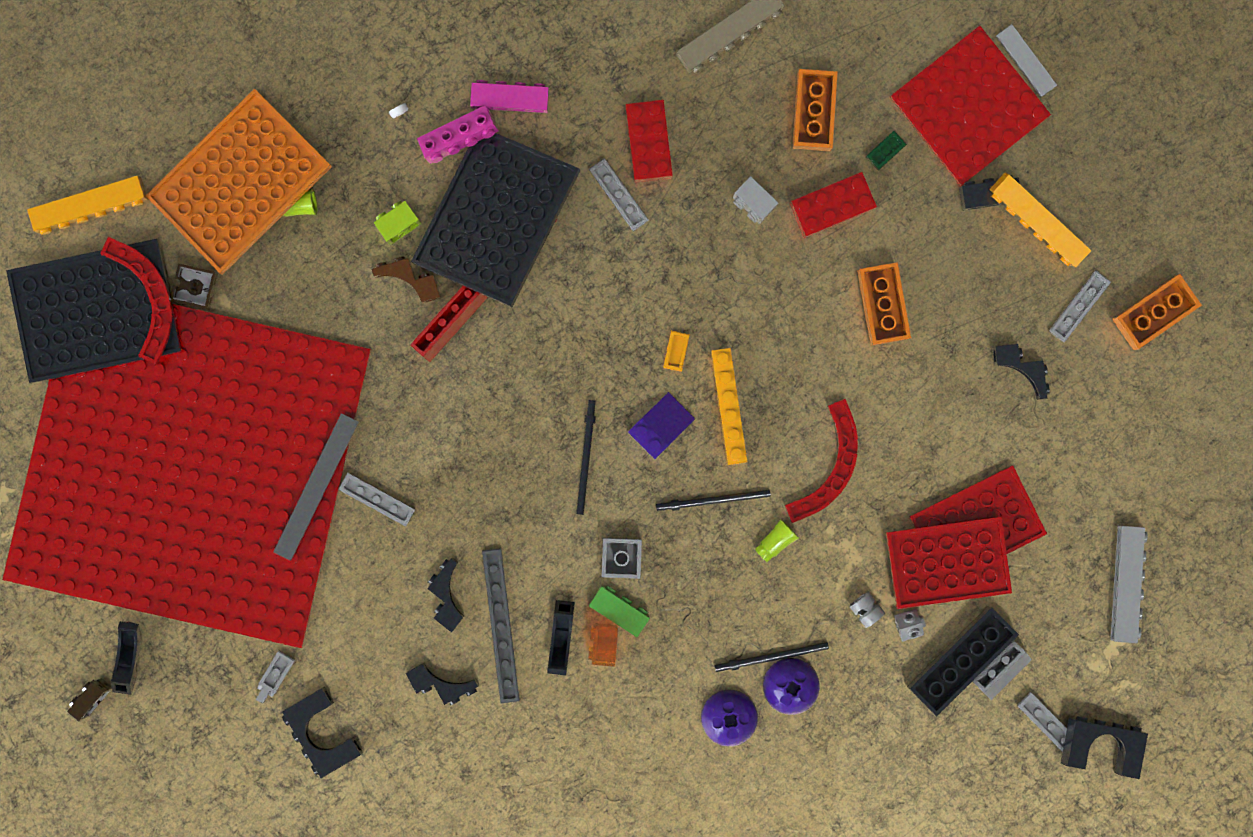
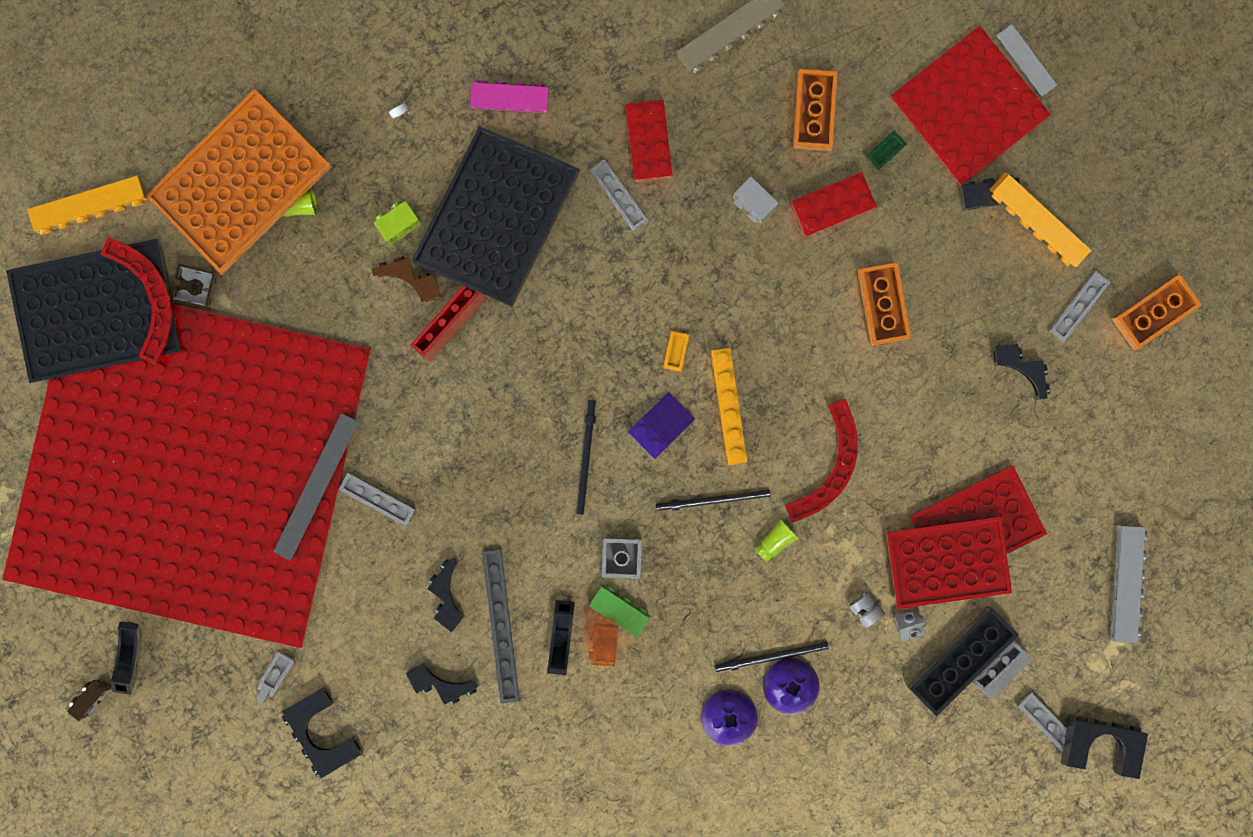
(457, 135): dark pink brick -> none

